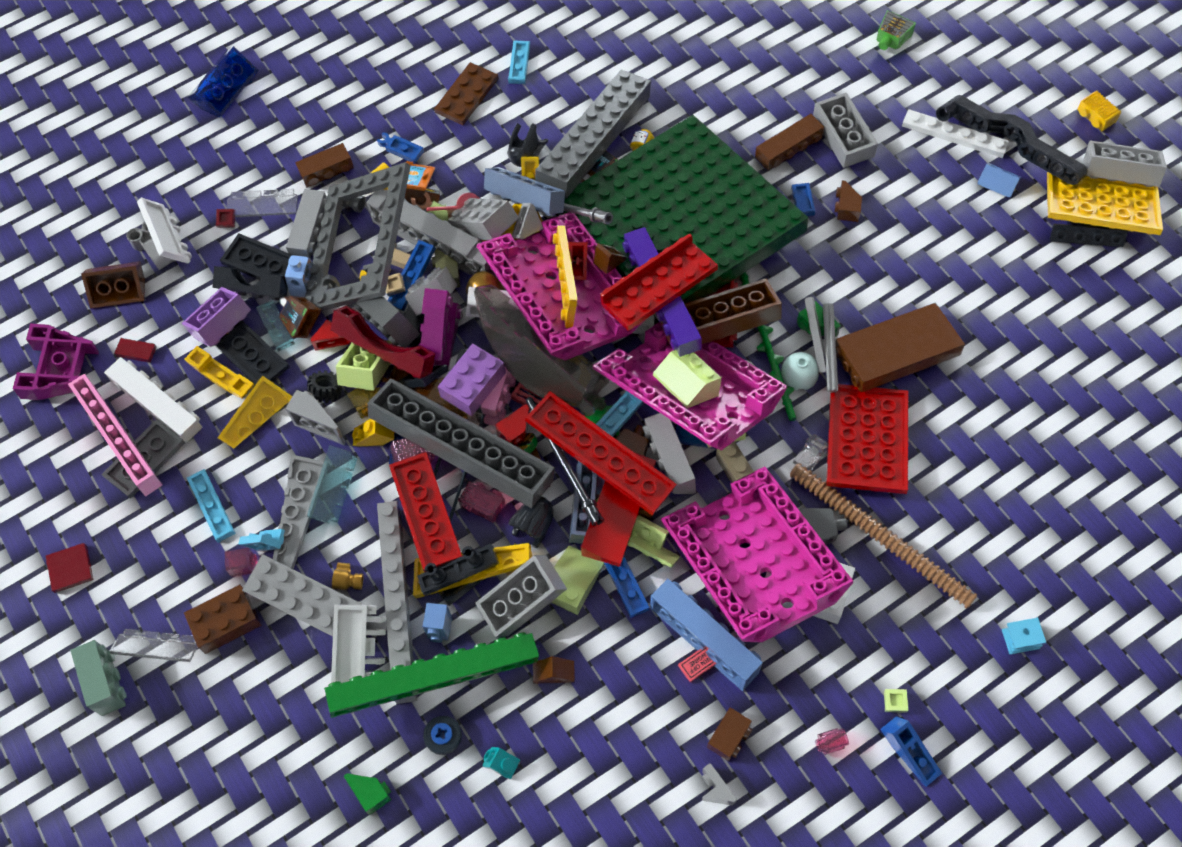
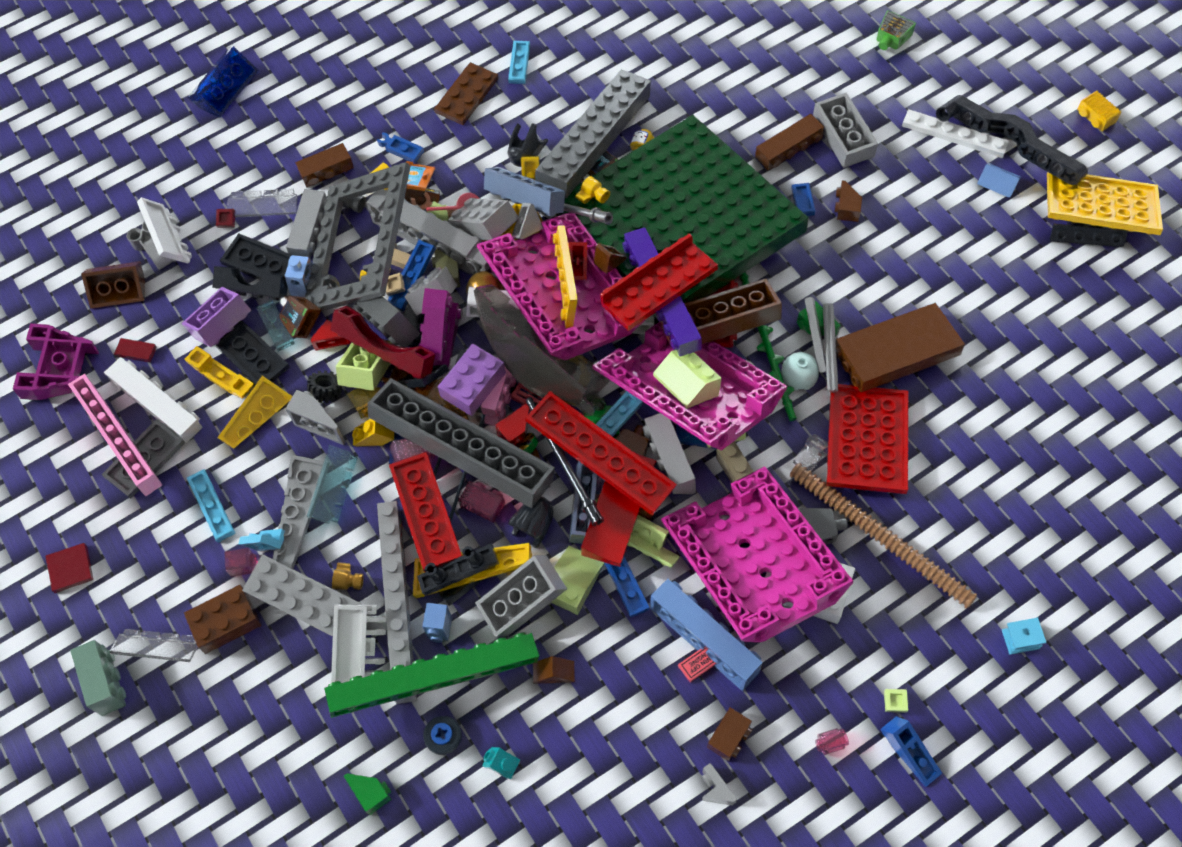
(592, 188): none -> yellow piece
(1125, 163): light grey brick -> none

